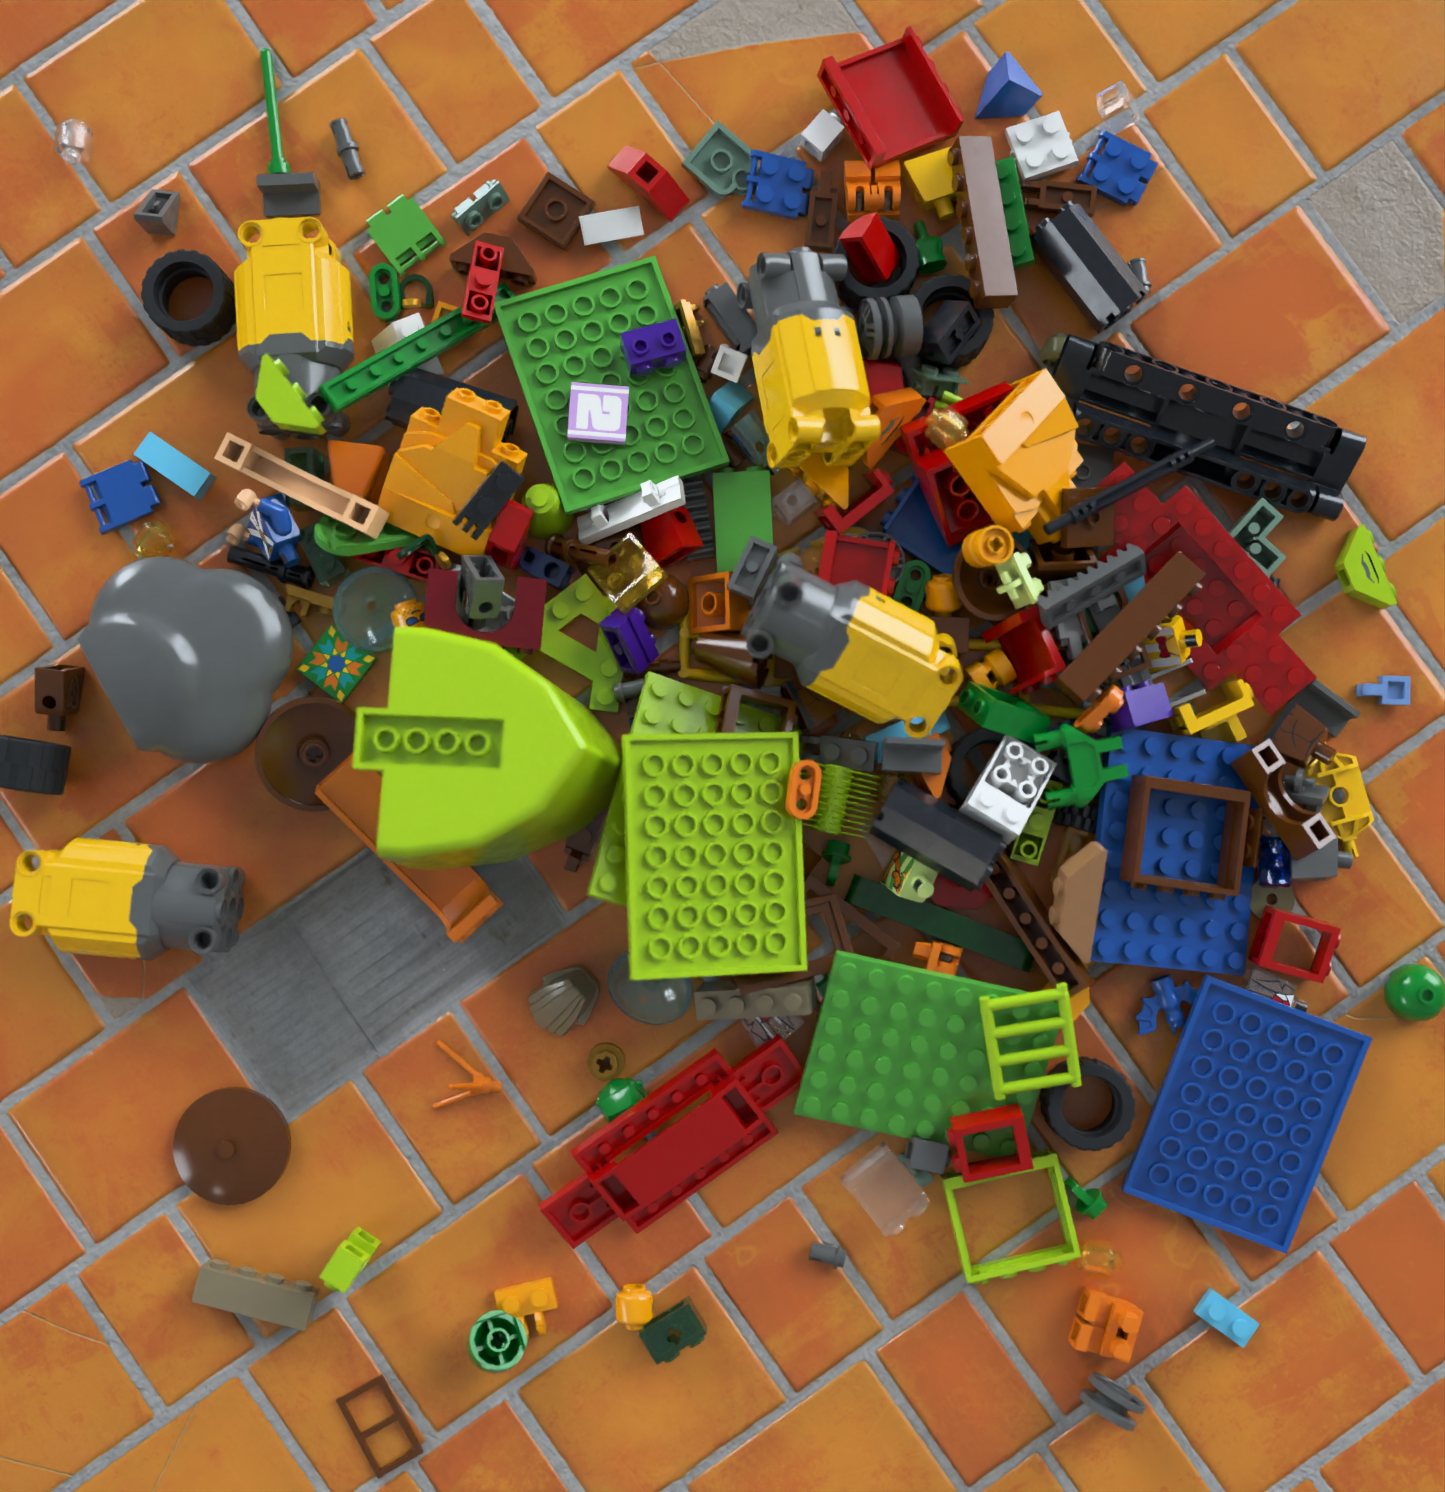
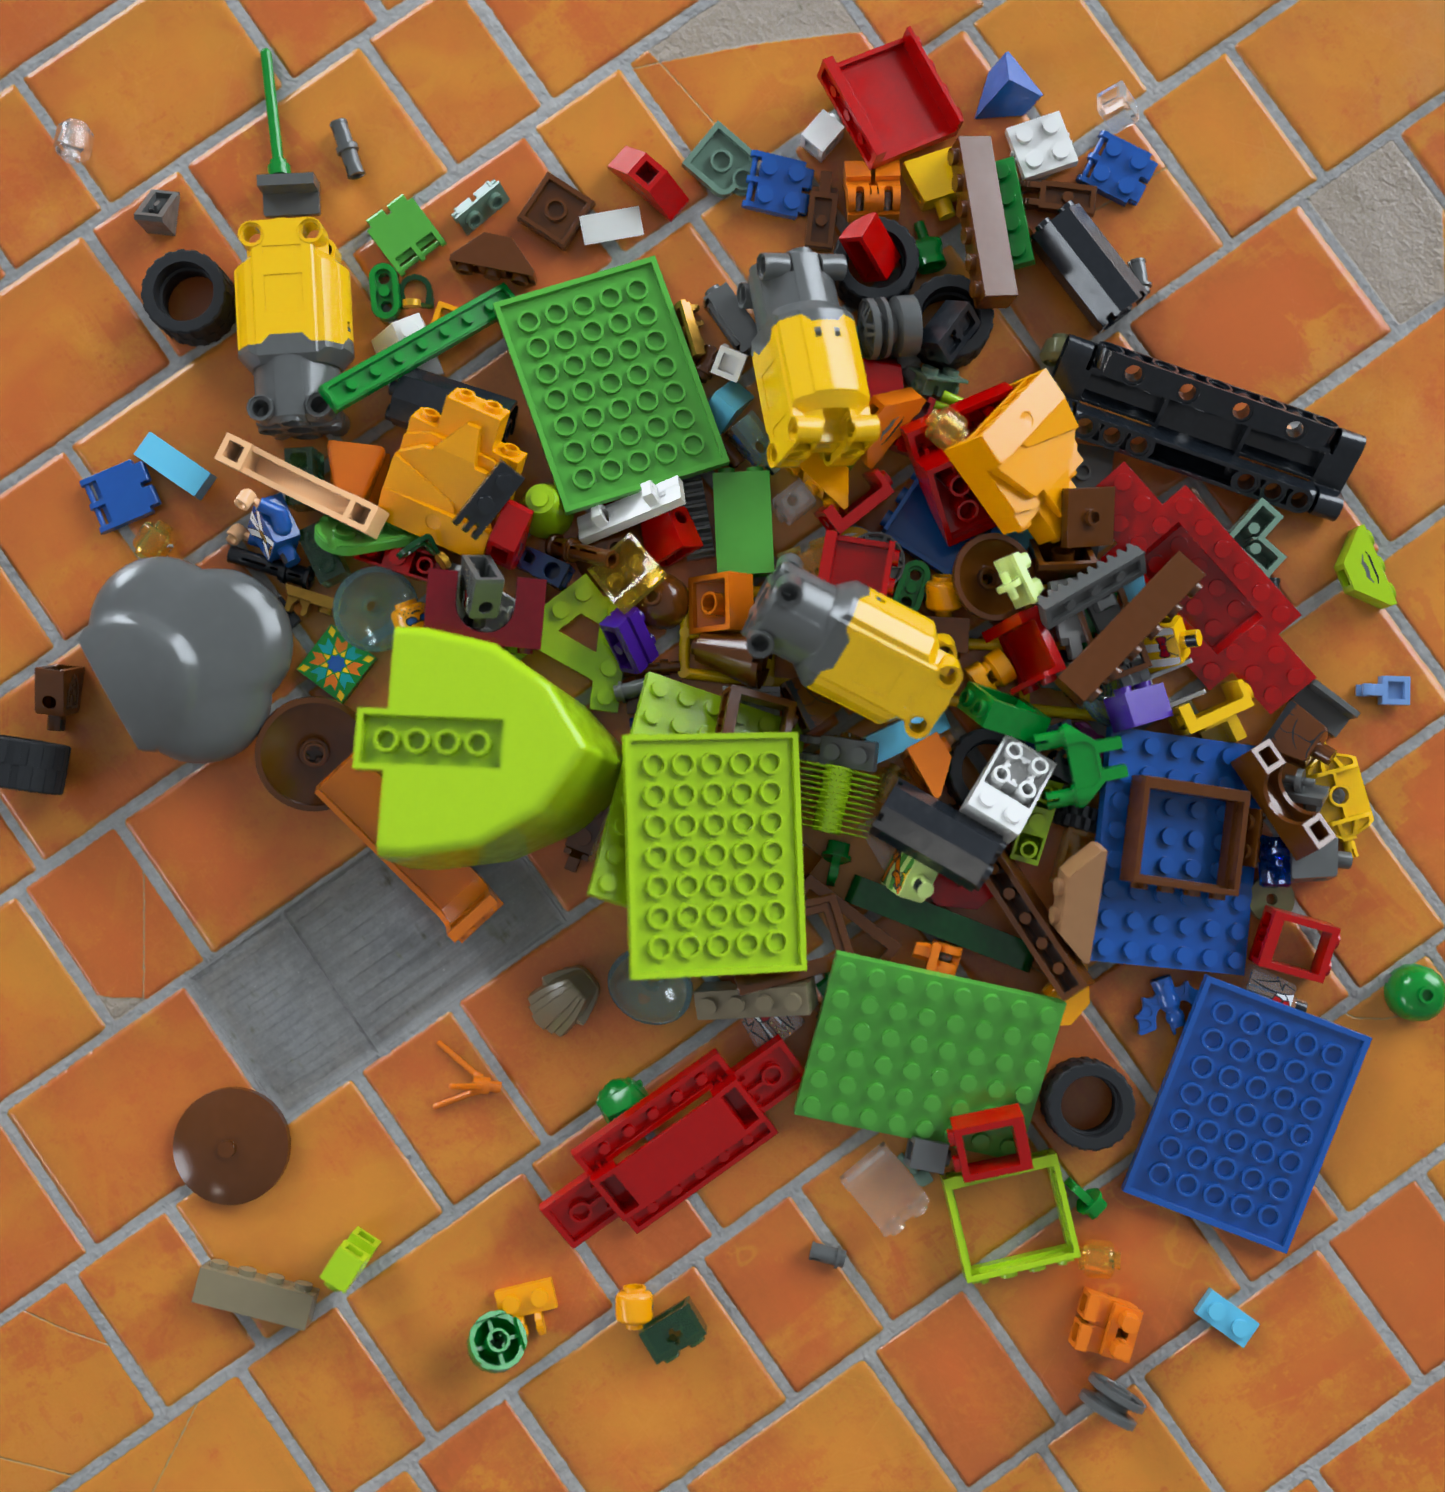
(126, 900): piece -> none
(285, 400): lime slope -> none
(399, 1415): reddish brown window -> none
(482, 282): red slope -> none
(598, 413): tile -> none
(600, 1052): pearl gold piece -> none
(653, 347): dark purple brick -> none
(753, 569): dark grey panel -> none
(805, 790): orange plate -> none
(912, 755): dark grey panel -> none
(988, 546): light orange wheel -> none
(1067, 1049): lime bar -> none
(1091, 718): orange plate -> none
(1129, 486): black axle -> none

